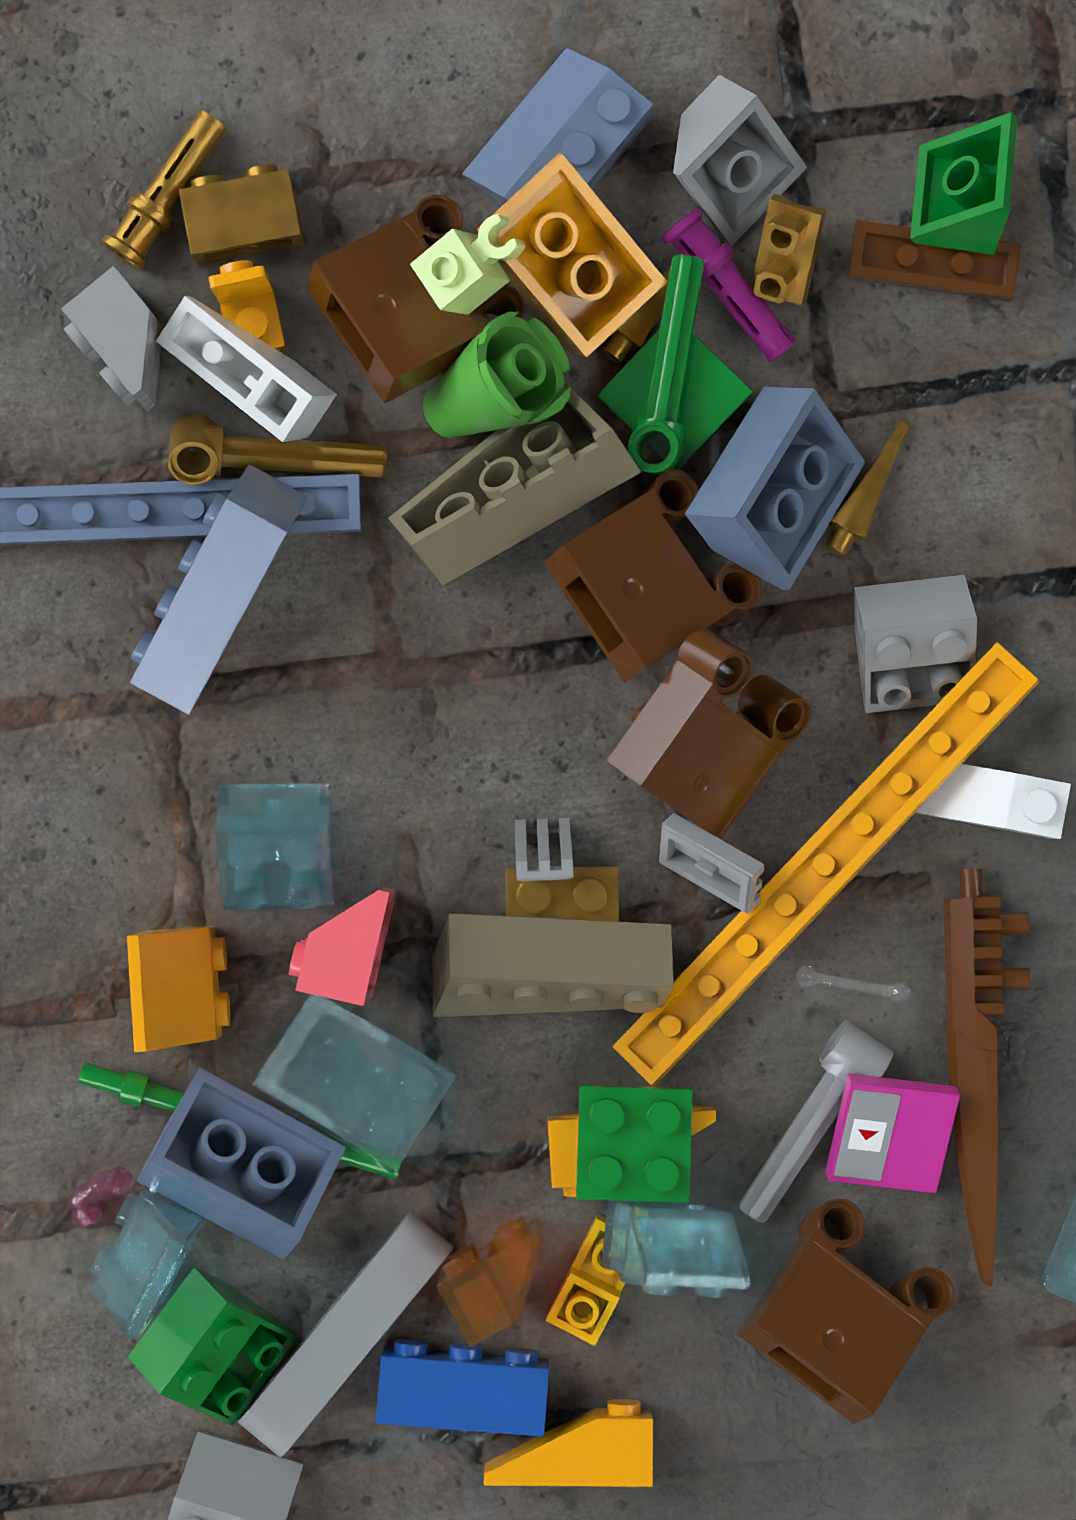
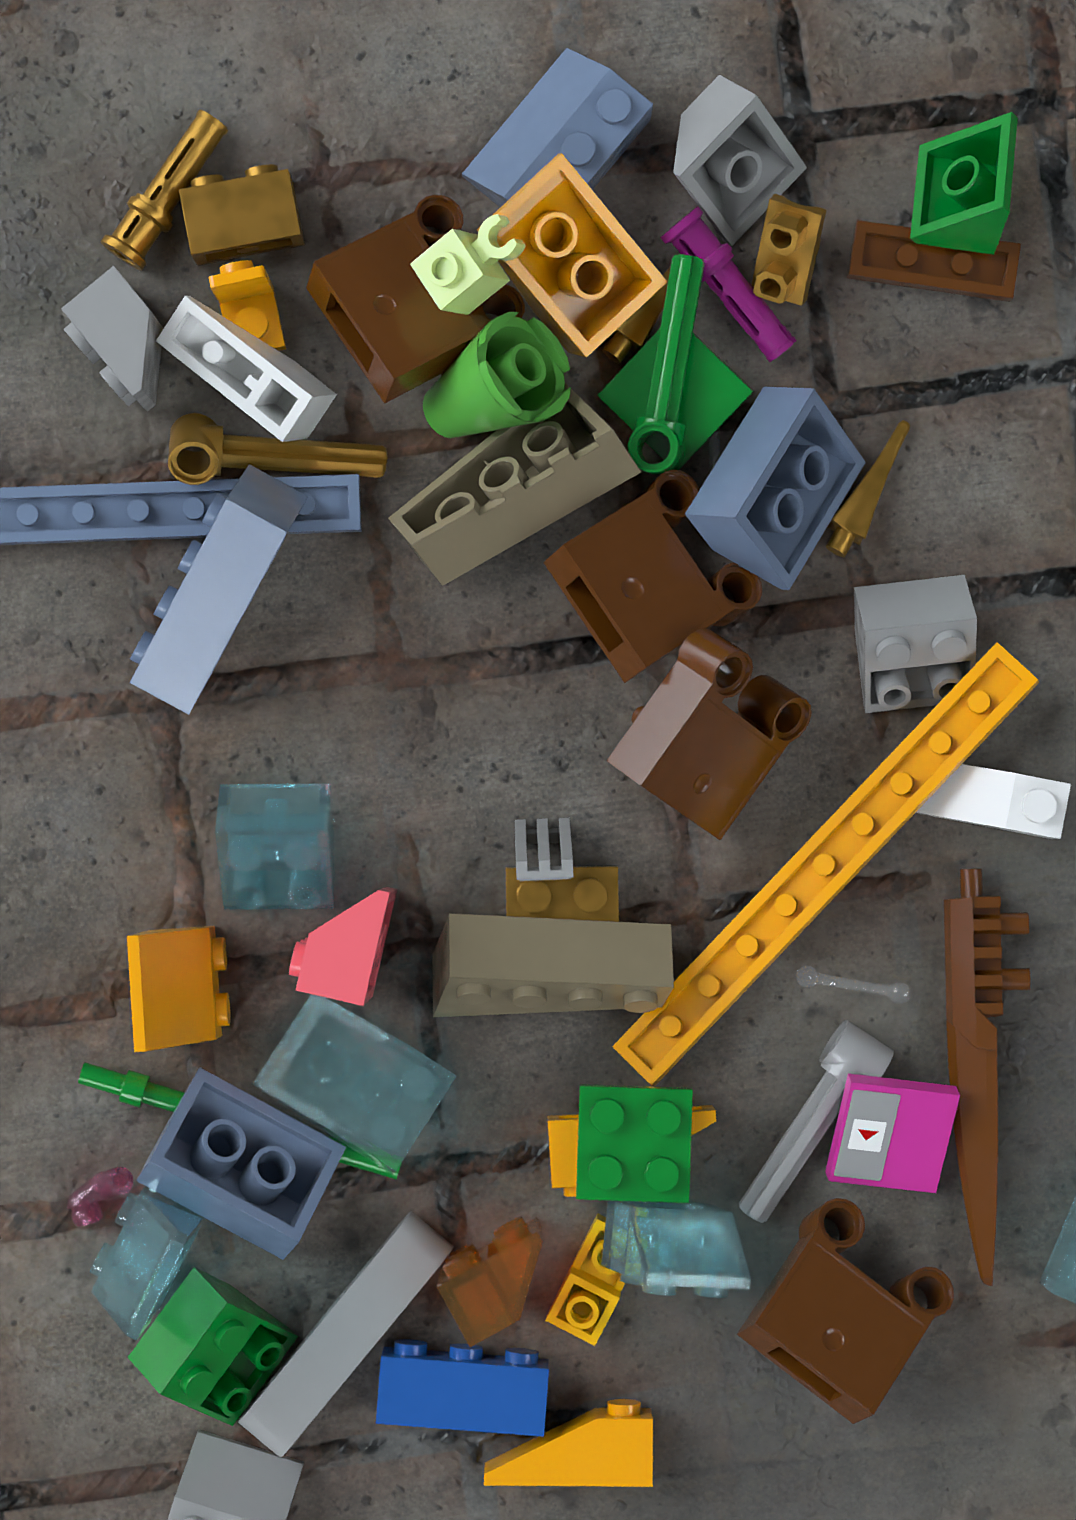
(710, 863): light grey tile -> none

